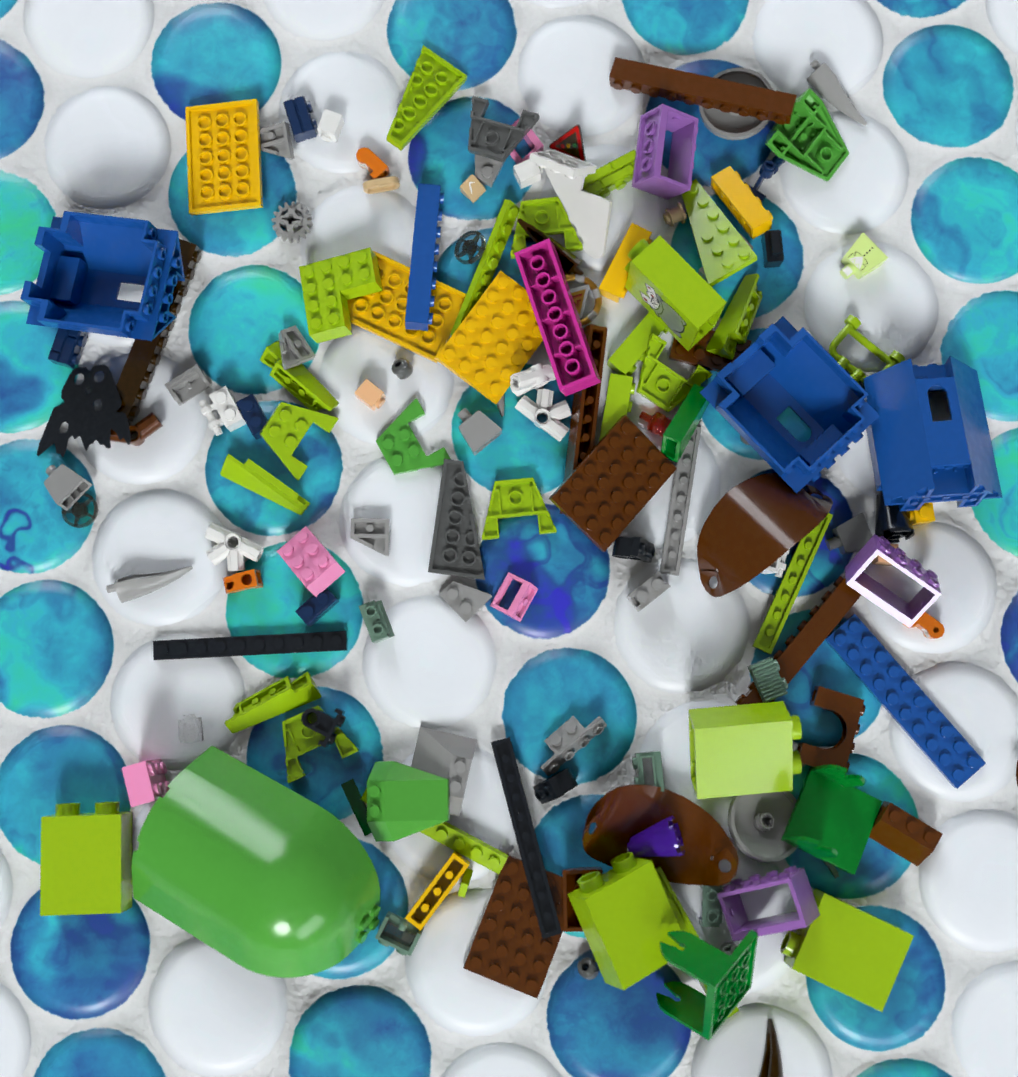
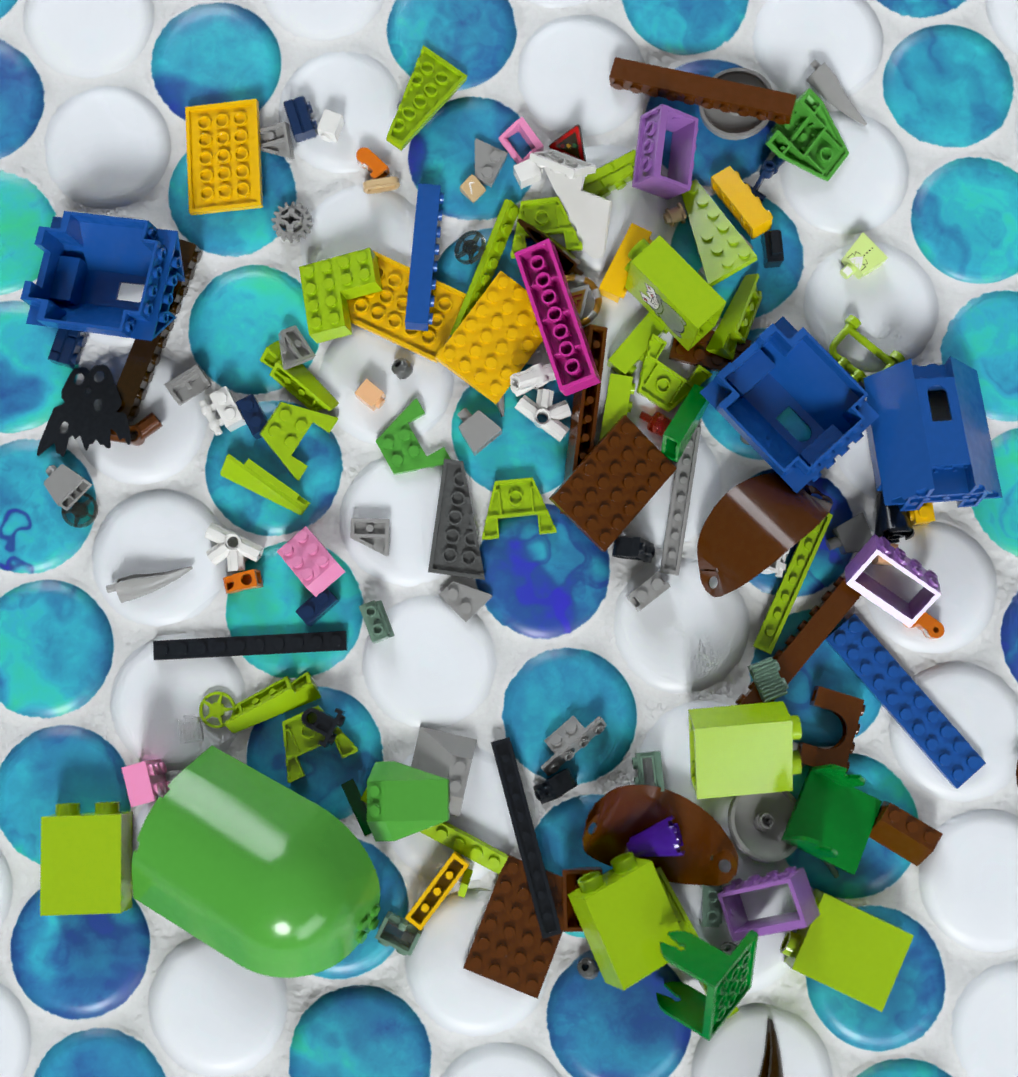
(216, 709): none -> lime wheel
(495, 138): dark grey wing -> none
(521, 601): bright pink tile -> none

